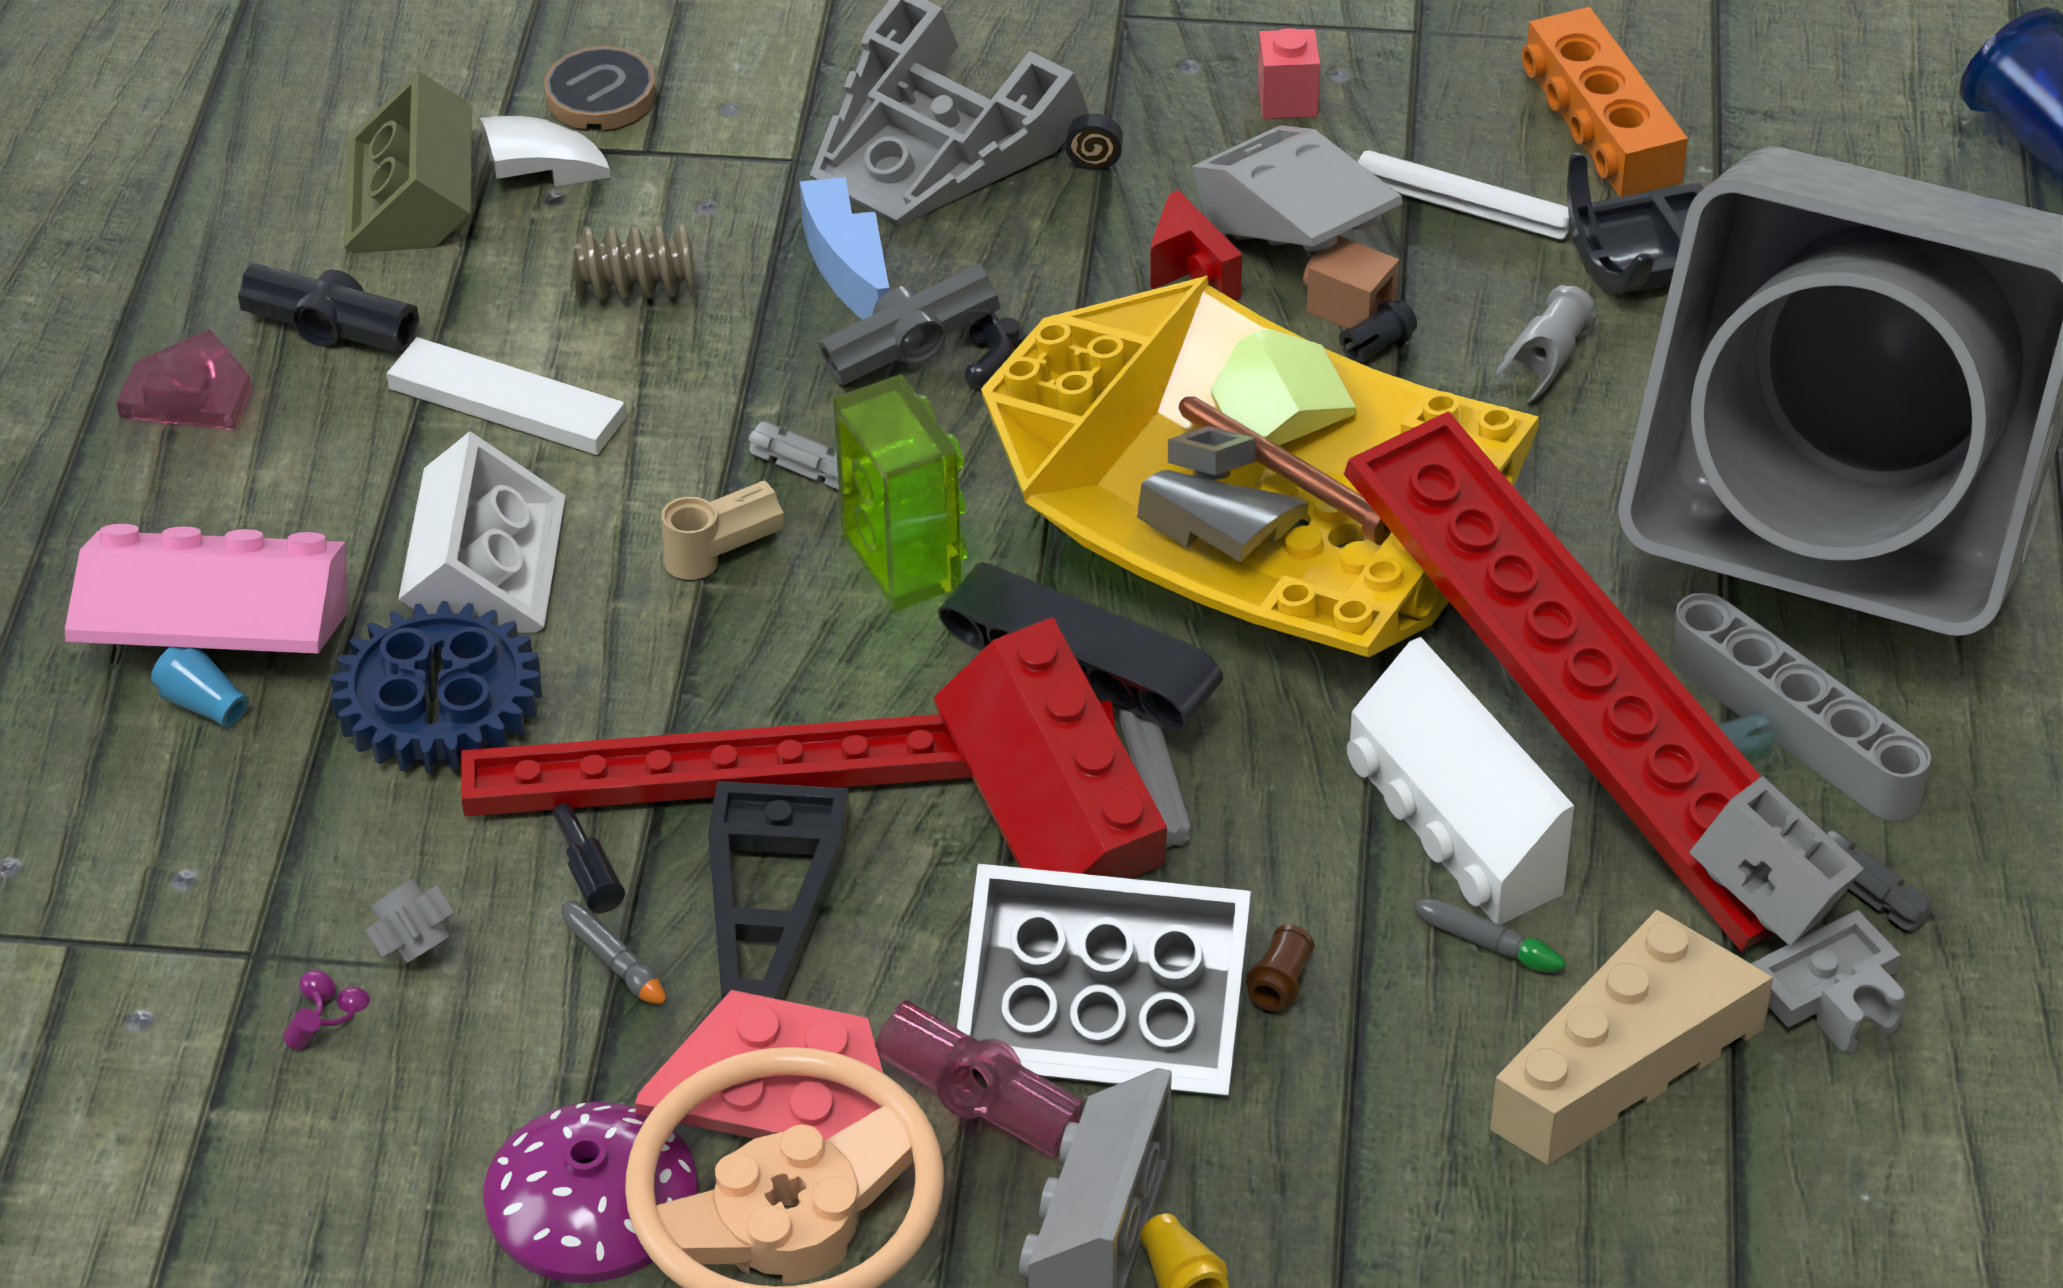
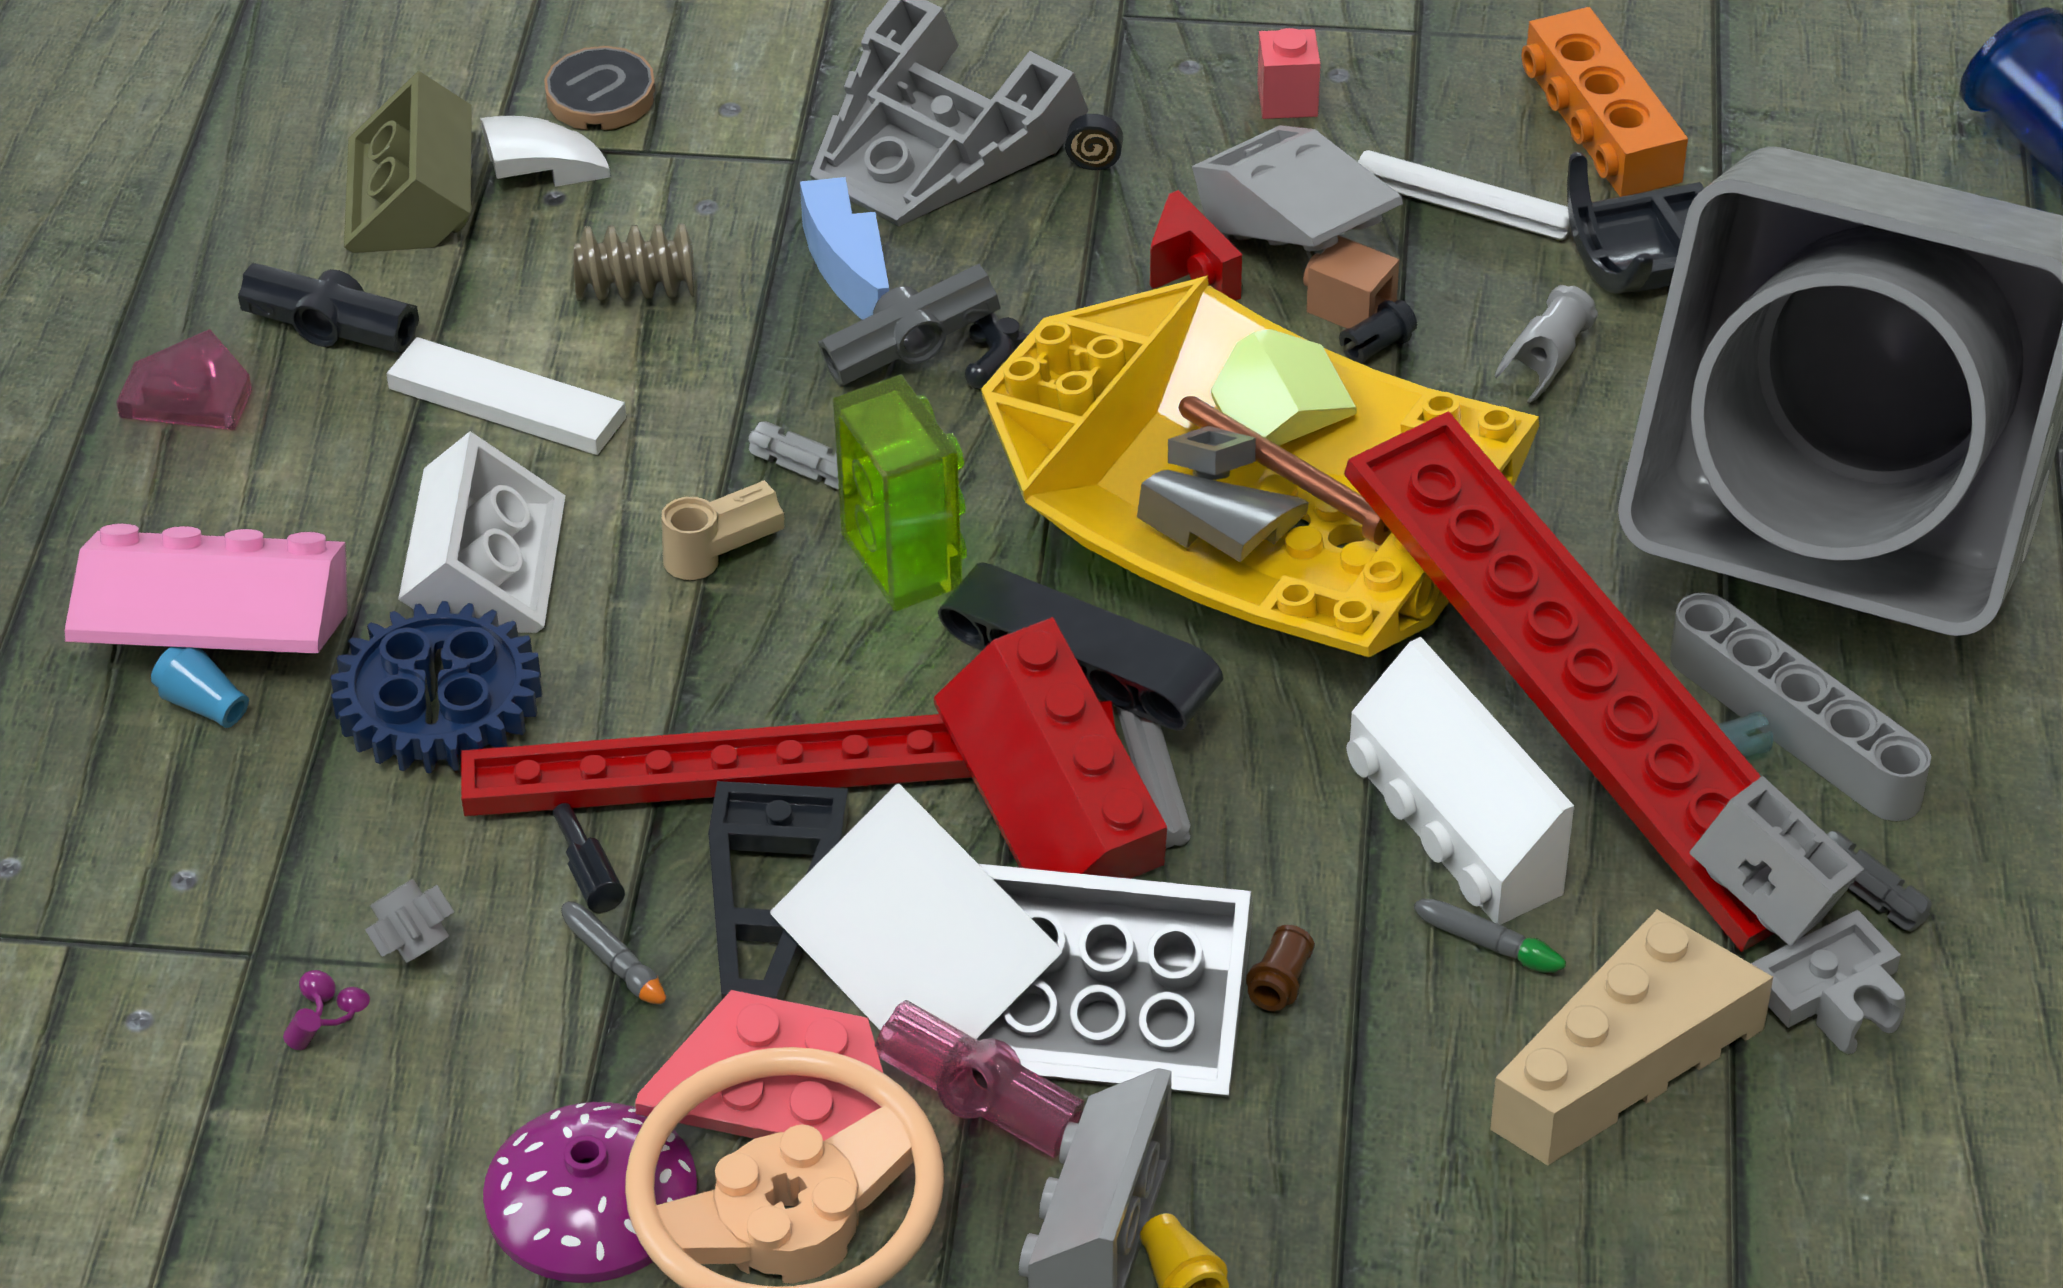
(914, 920): none -> white sticker

